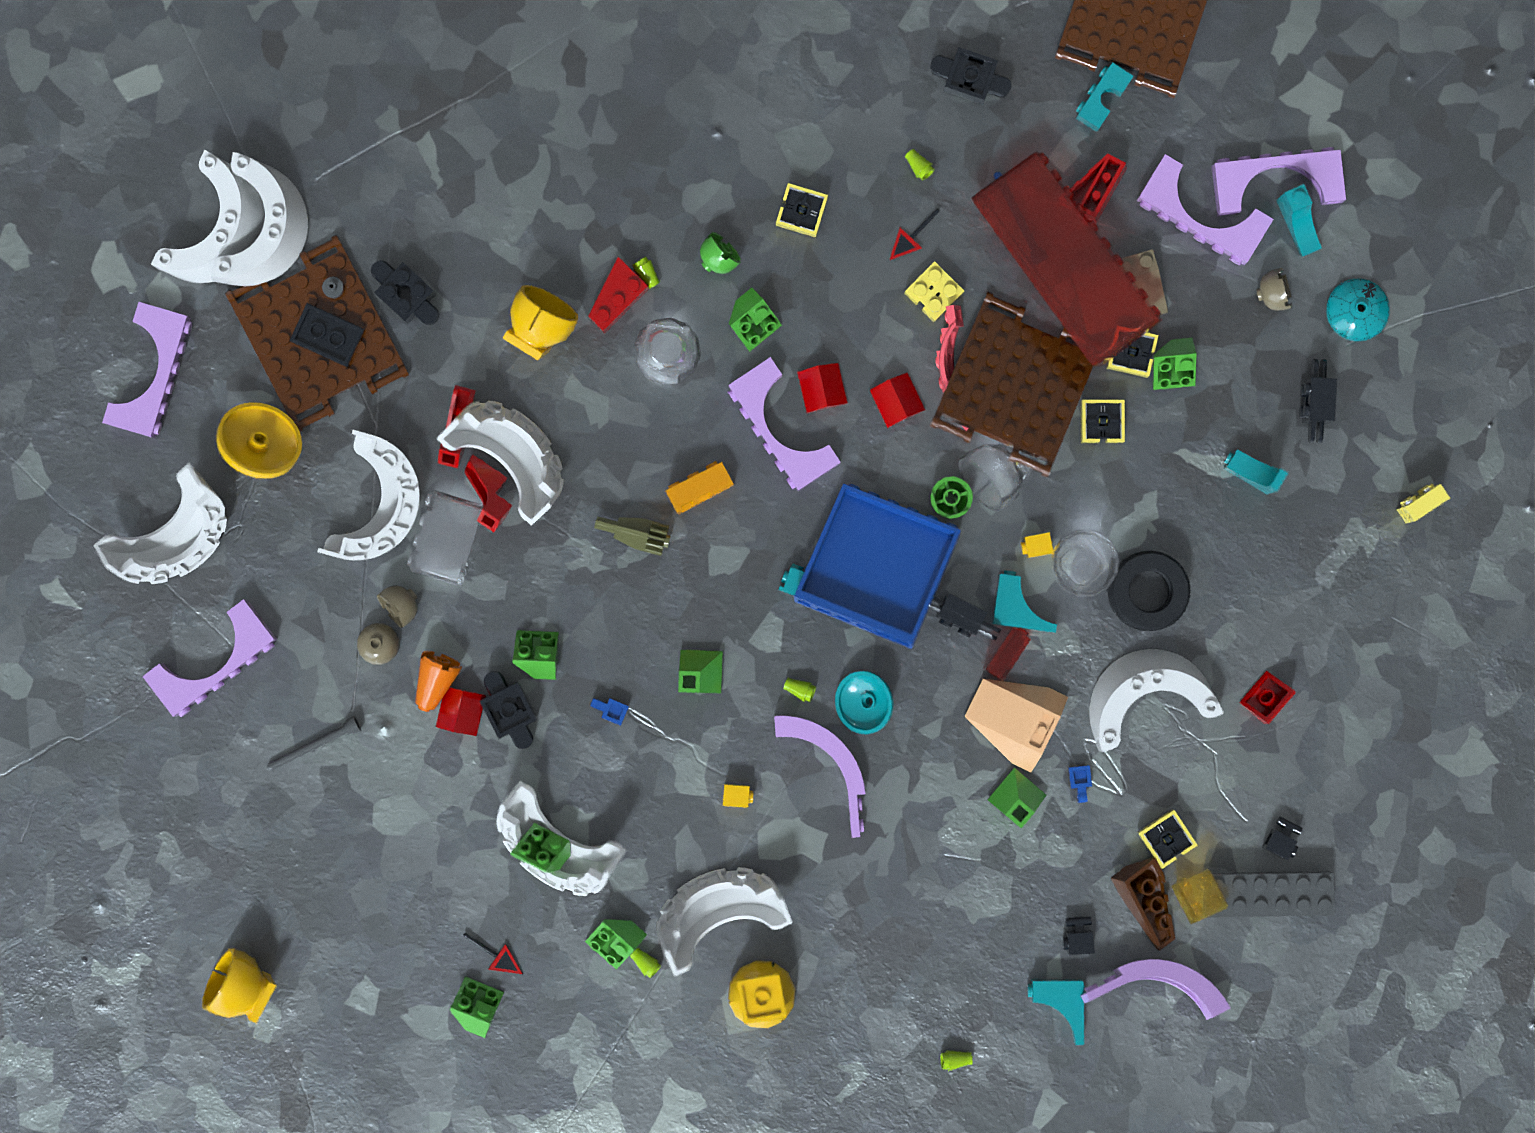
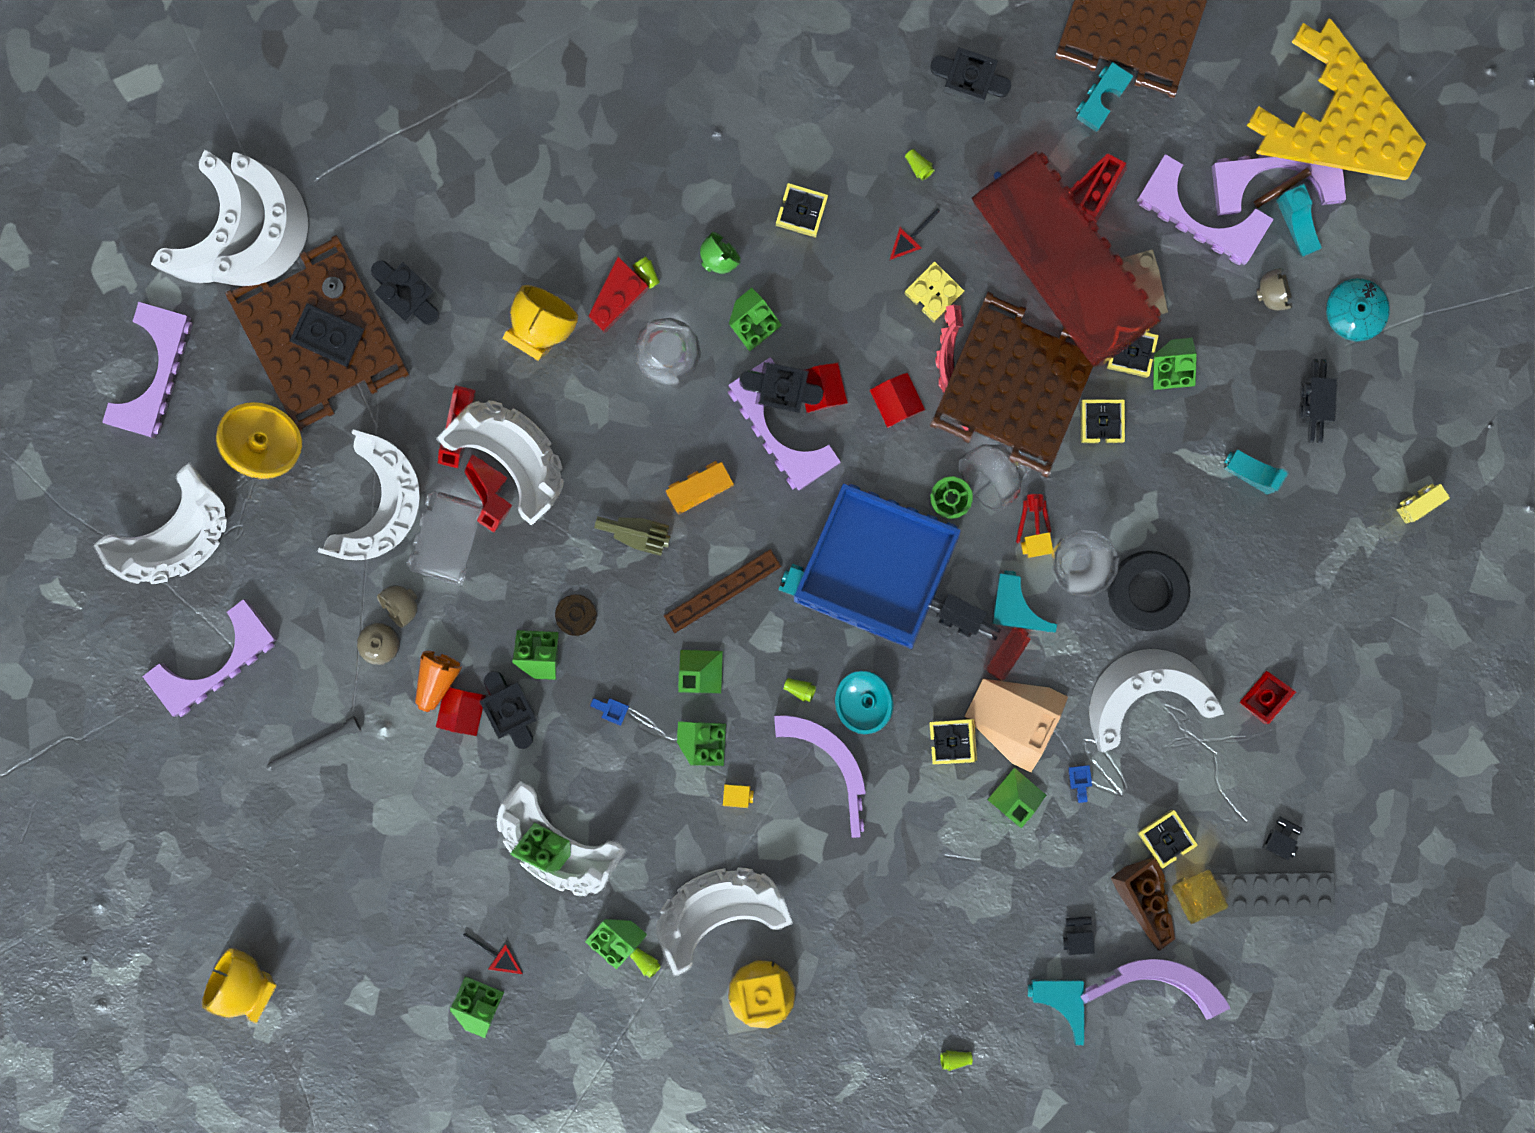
(575, 615): none -> dark brown tile
(702, 742): none -> bright green slope
(722, 591): none -> reddish brown tile
(781, 387): none -> black brick
(945, 743): none -> piece
(1036, 504): none -> red plant
(1092, 576): none -> light grey cylinder
(1282, 187): none -> reddish brown bar
(1360, 125): none -> yellow wing

